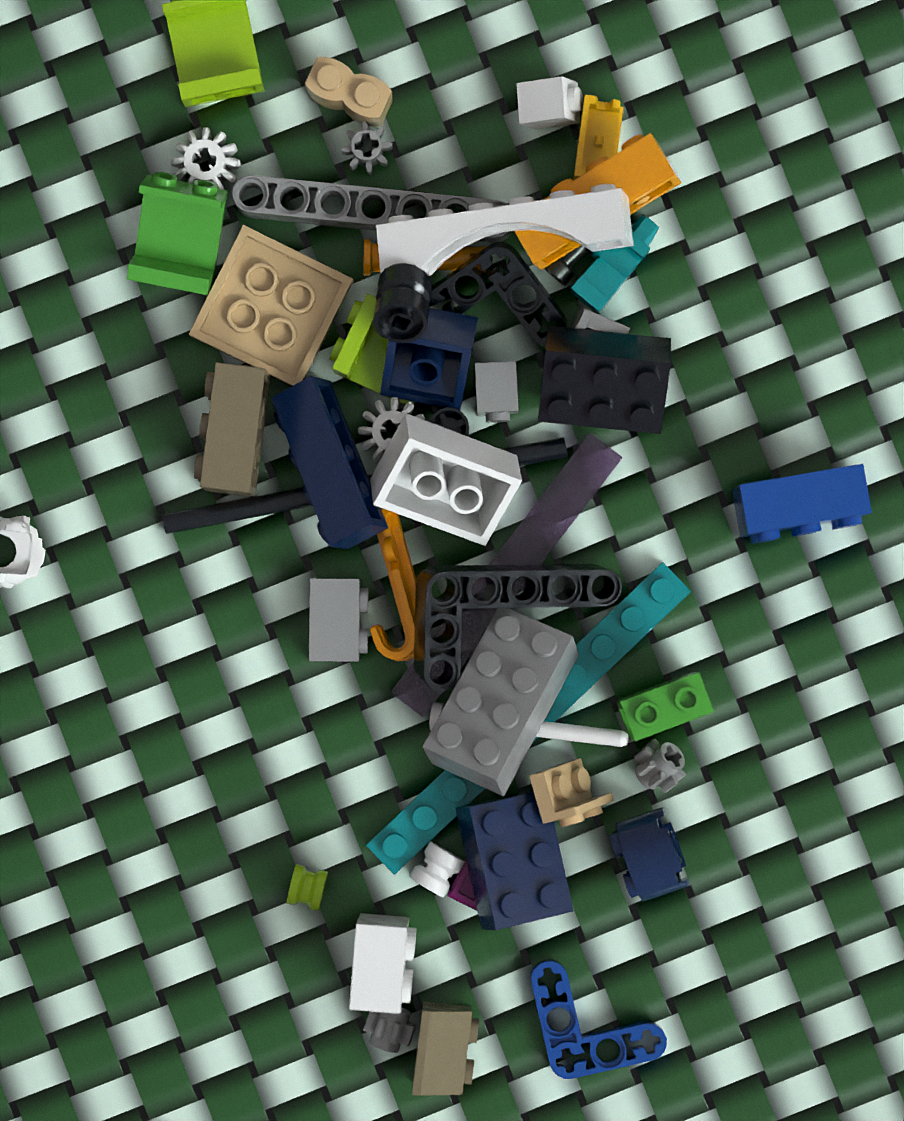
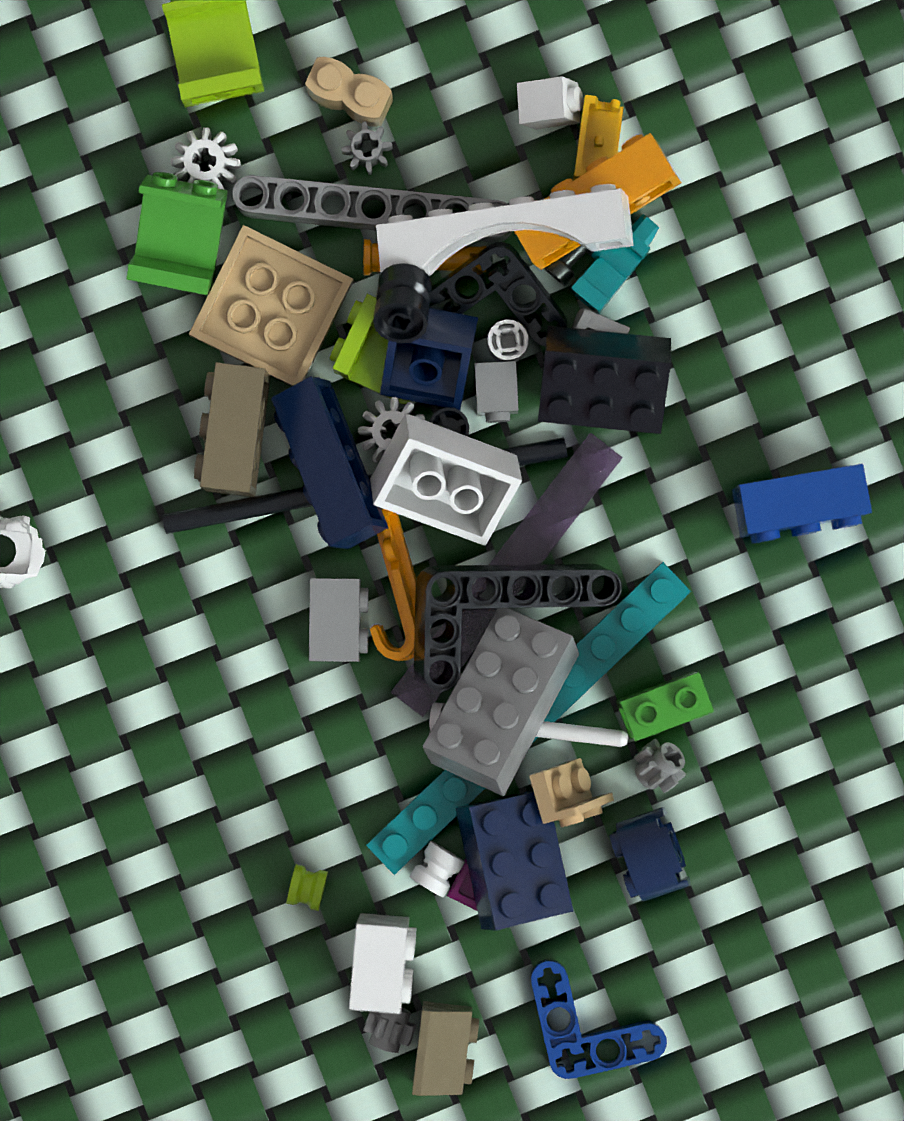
(504, 347): none -> white wheel

